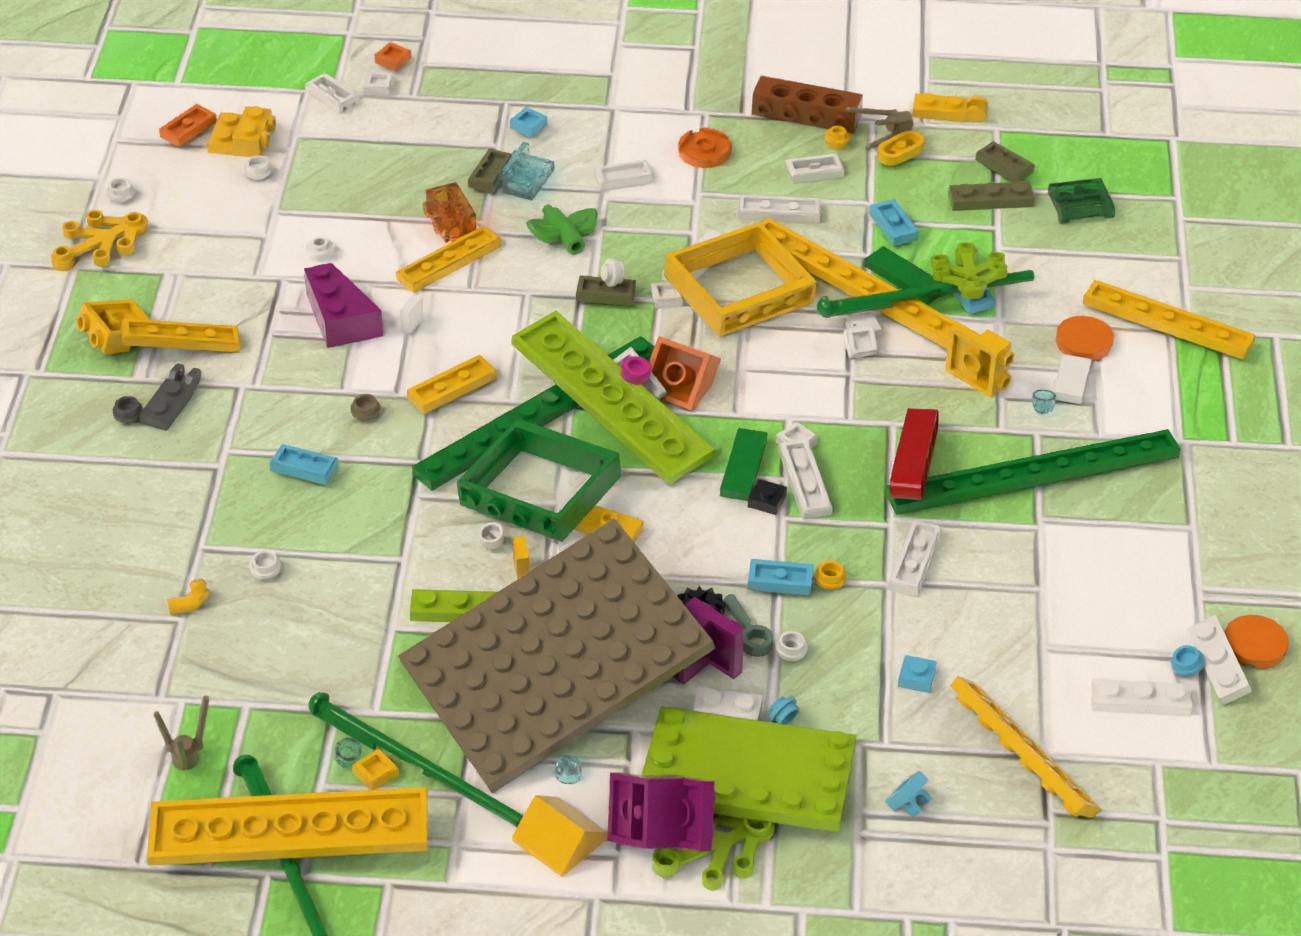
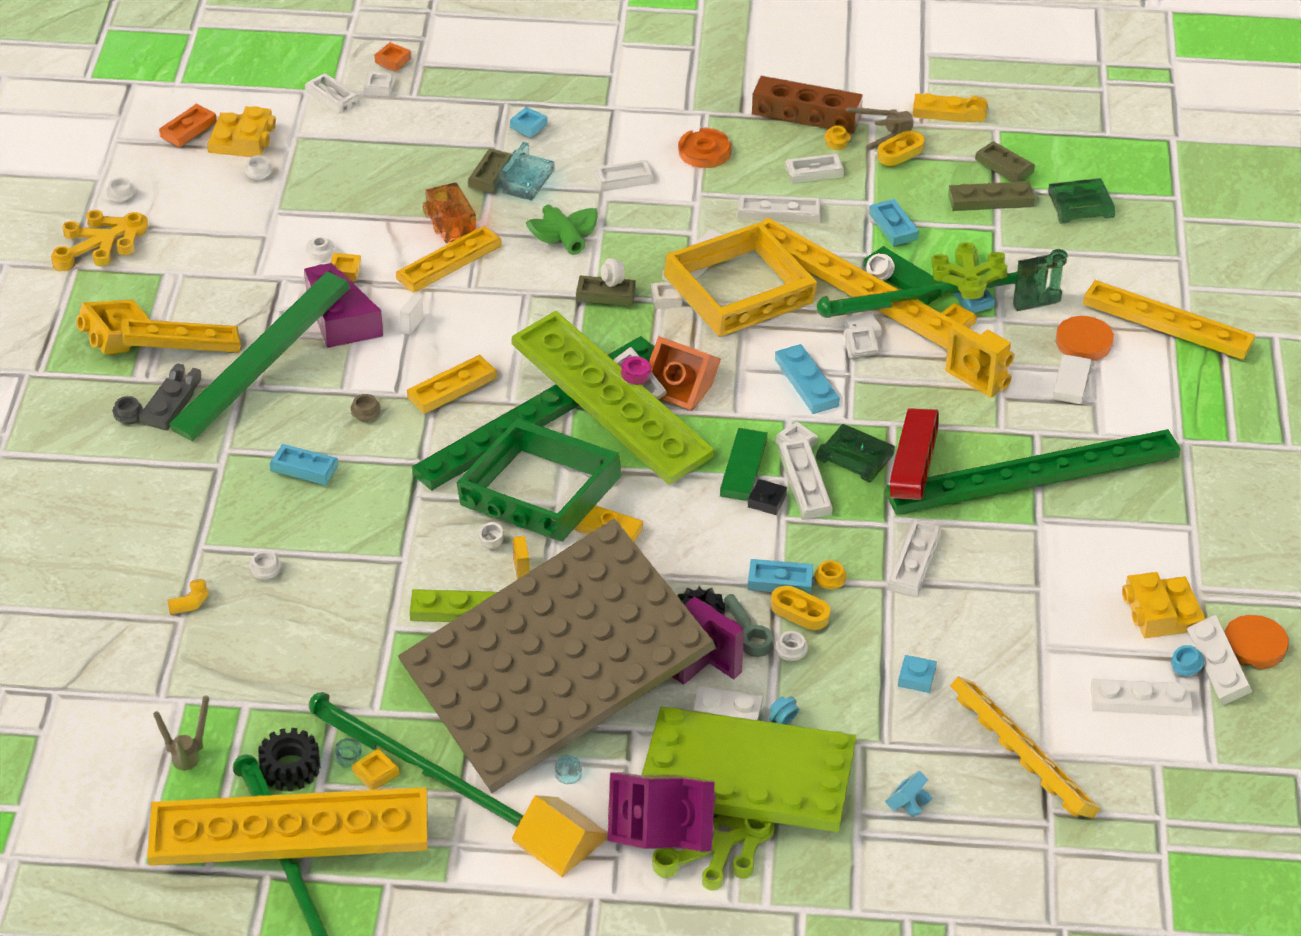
(259, 356): none -> green tile
(289, 773): none -> black tyre
(347, 264): none -> yellow plate
(800, 607): none -> yellow plate
(807, 378): none -> medium azure plate
(856, 452): none -> clear green plate
(880, 266): none -> white plate
(960, 315): none -> yellow tile
(1032, 280): none -> clear green plate
(1043, 401): clear light blue hinge -> none
(1160, 604): none -> yellow plate

